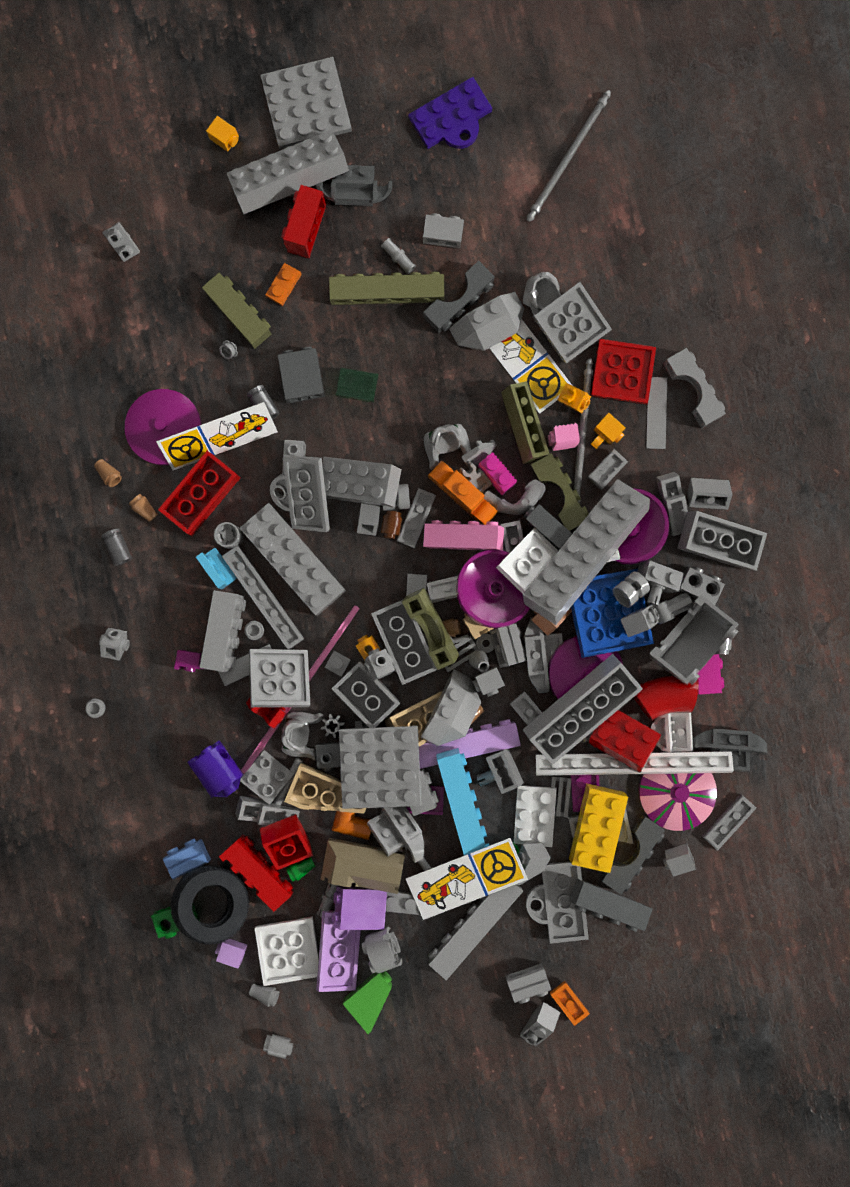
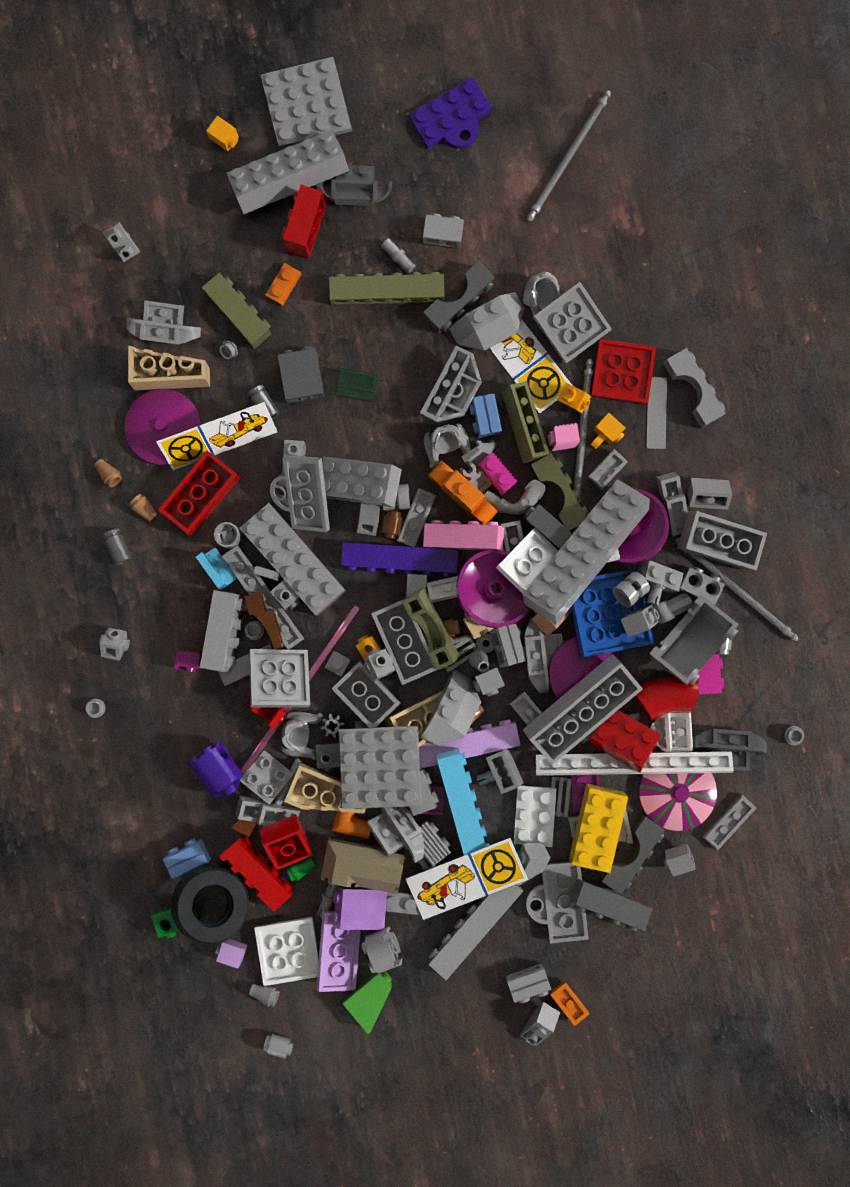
(162, 324): none -> light grey plate
(164, 371): none -> tan wedge
(244, 827): none -> orange tile
(256, 606): none -> reddish brown slope
(267, 573): none -> light grey tile
(285, 595): none -> light grey brick
(399, 558): none -> dark purple brick
(434, 846): none -> light grey brick
(453, 388): none -> light grey wedge
(486, 416): none -> medium blue brick
(785, 630): none -> light grey hose
(794, 735): none -> light grey plate

